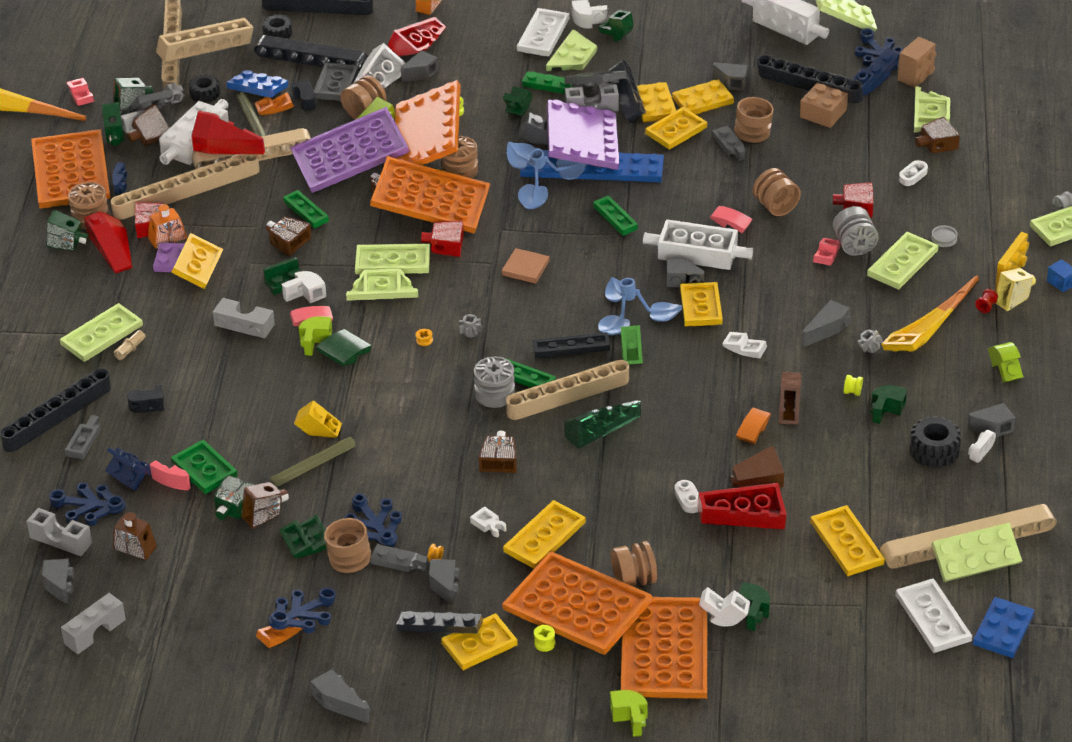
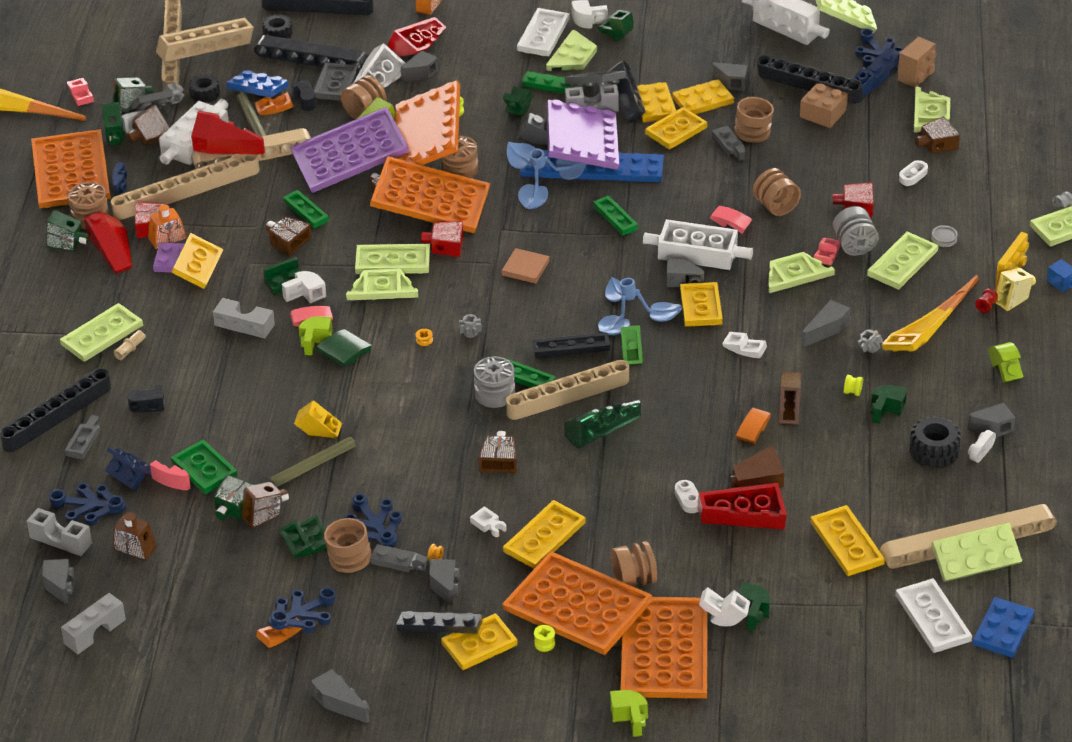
(796, 270): none -> yellowish green wing

